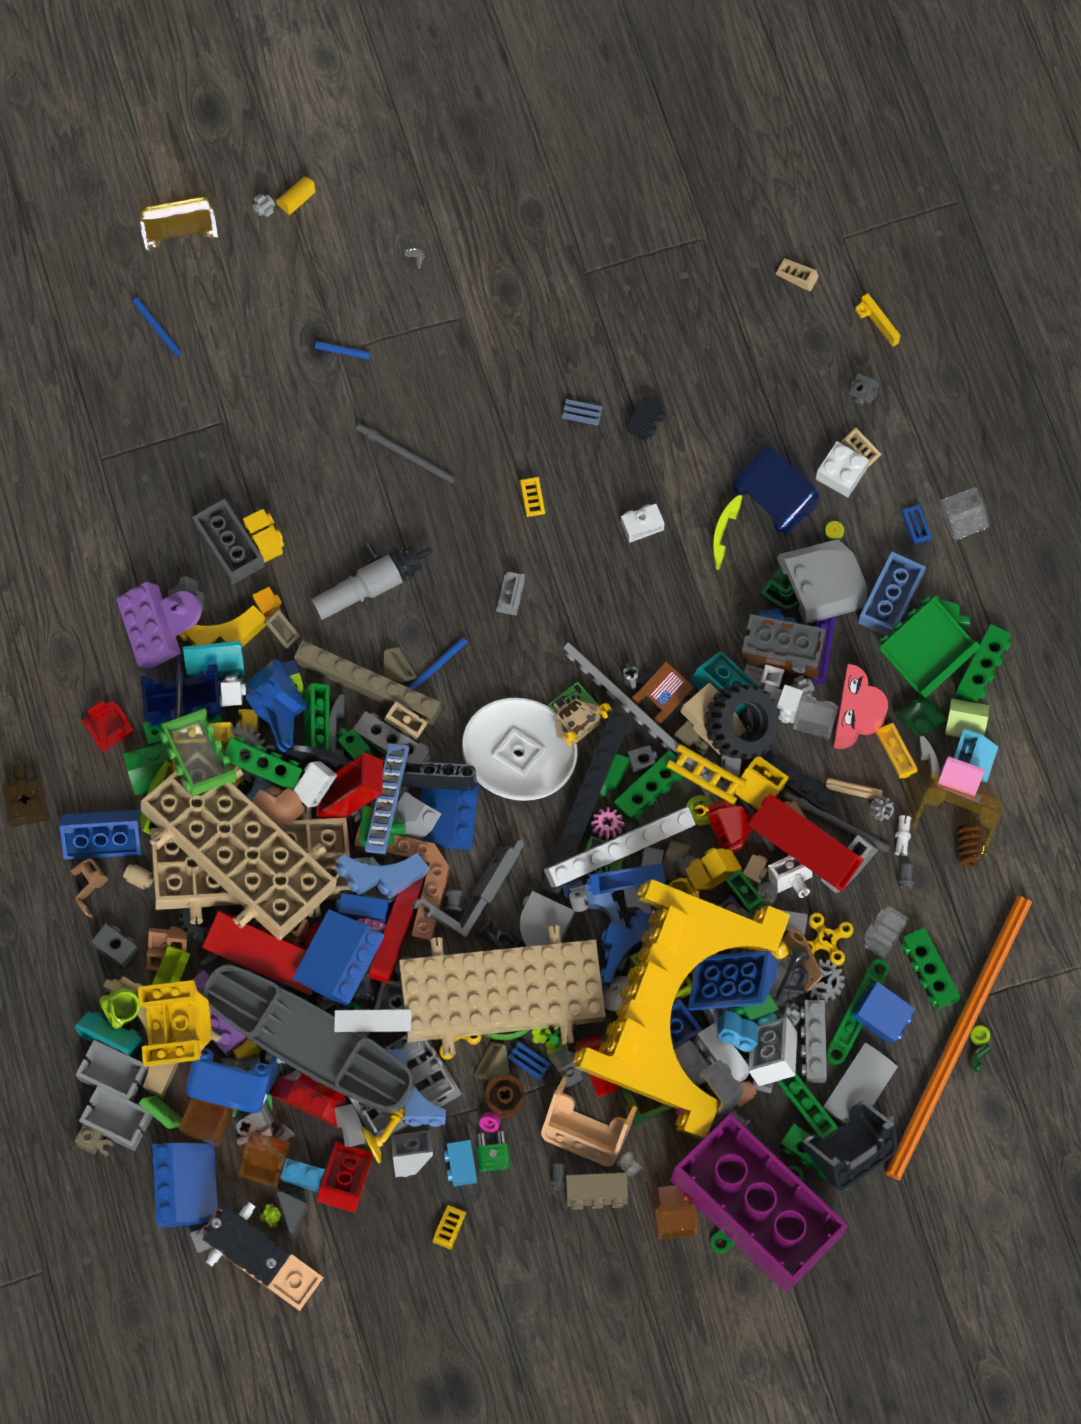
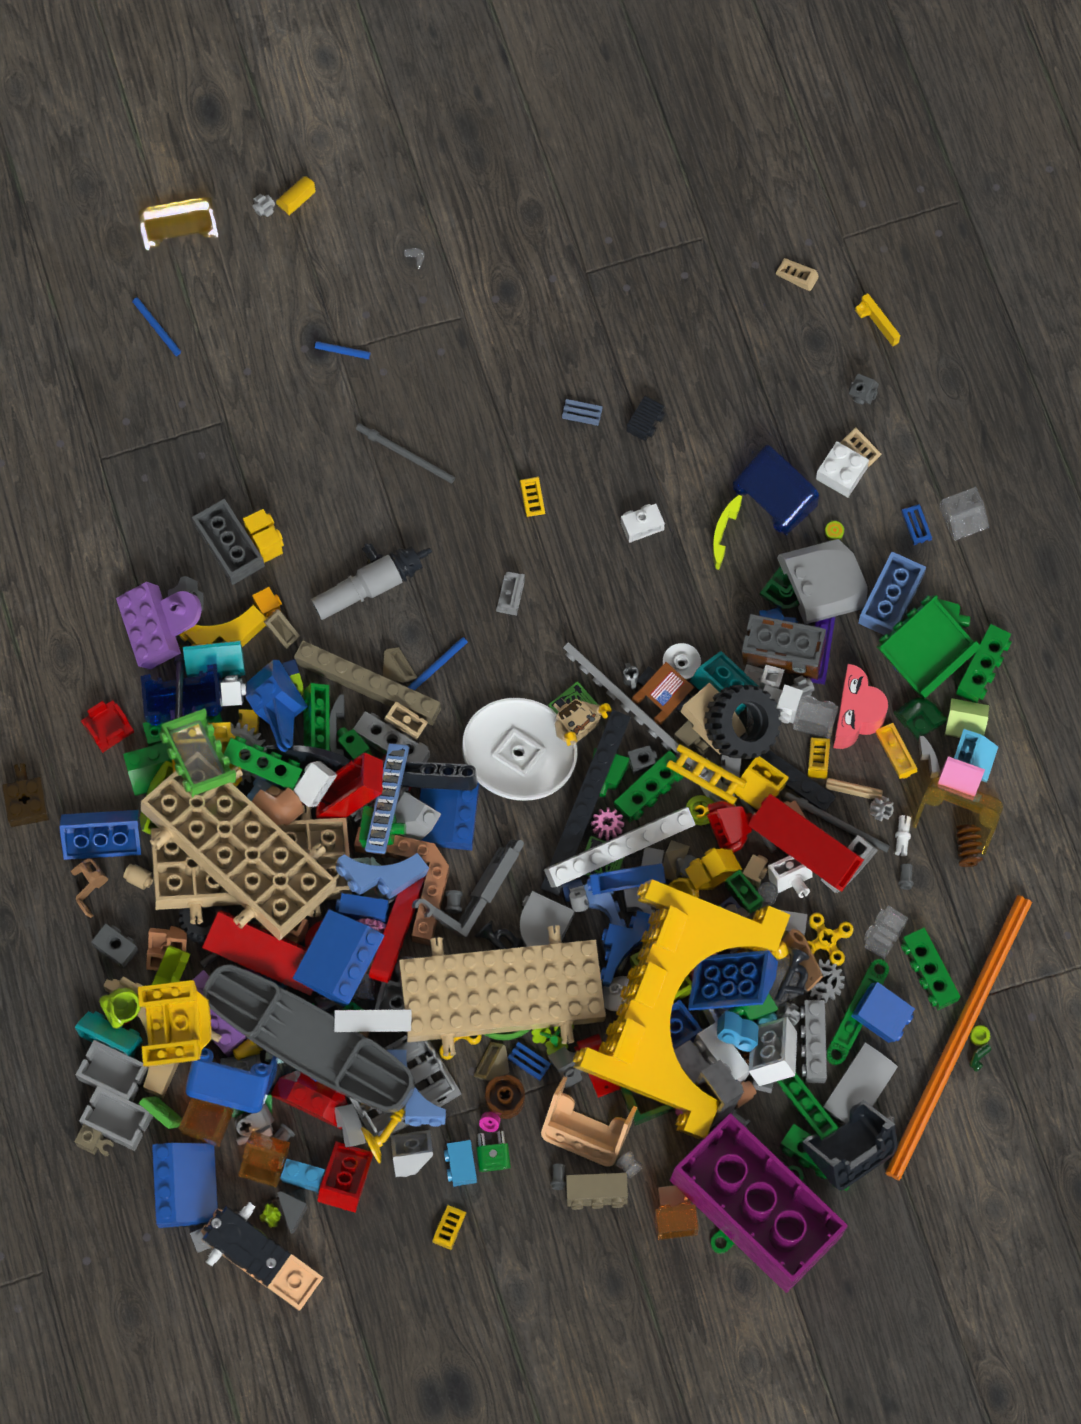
(686, 654): none -> white dish
(818, 770): none -> yellow slope

